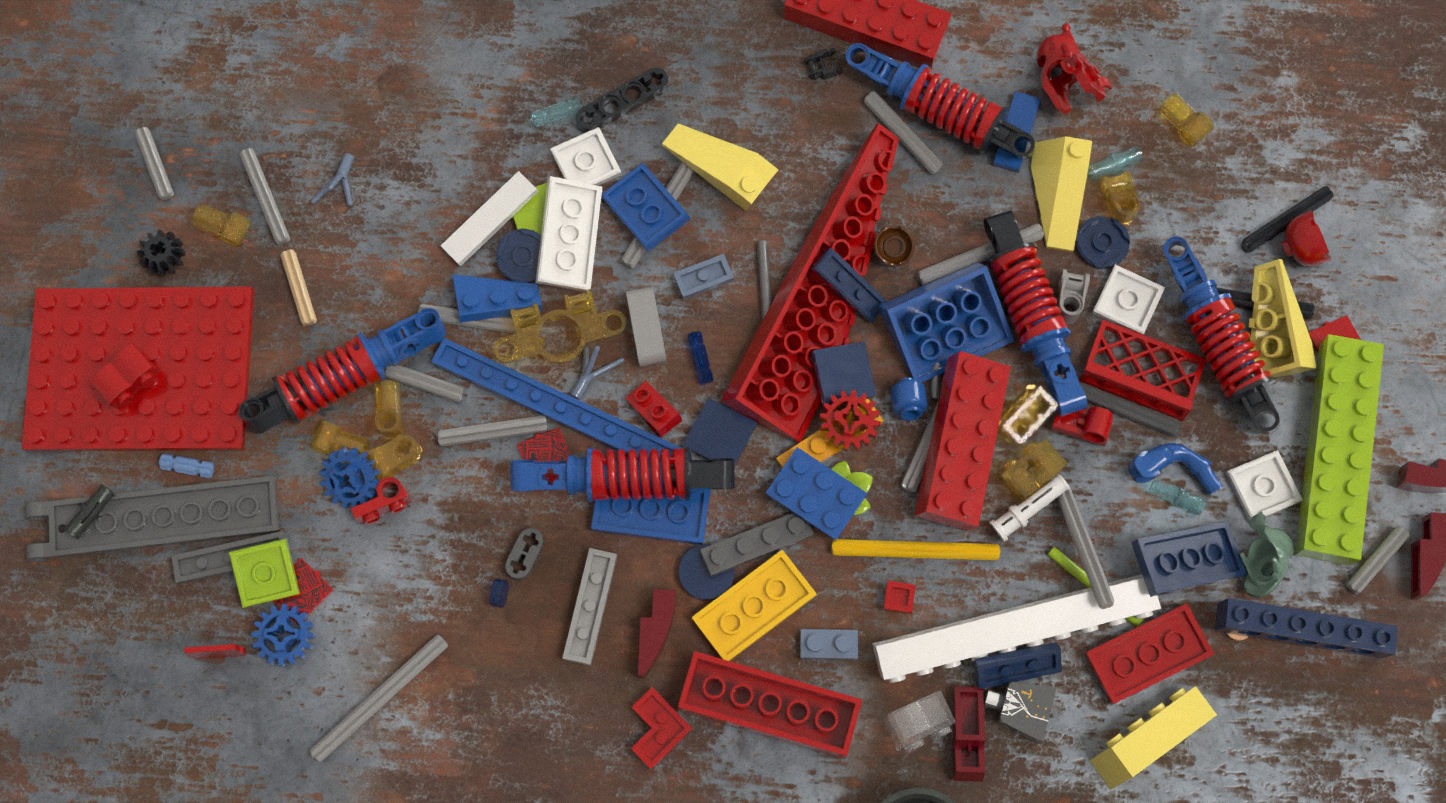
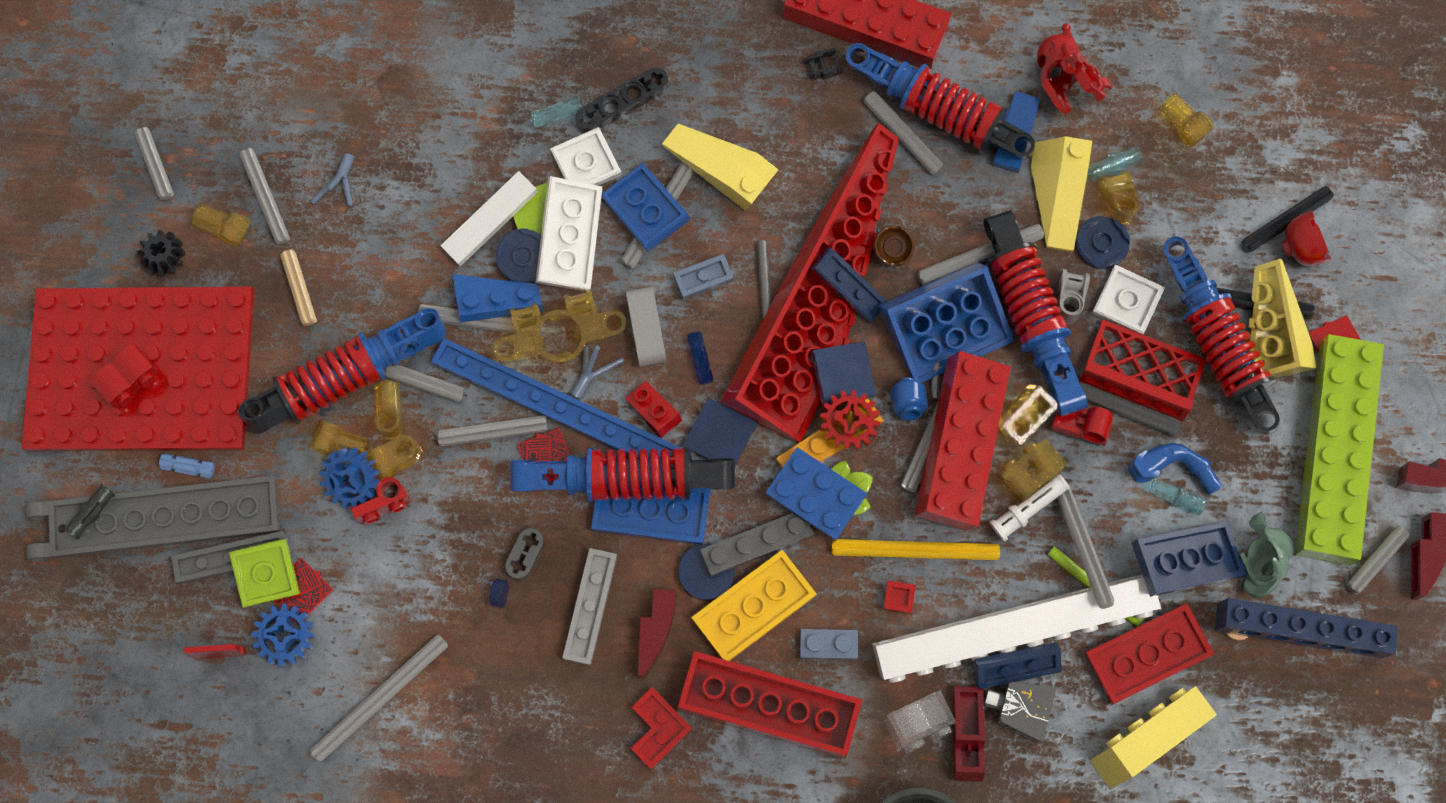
(1264, 485): white tile -> none

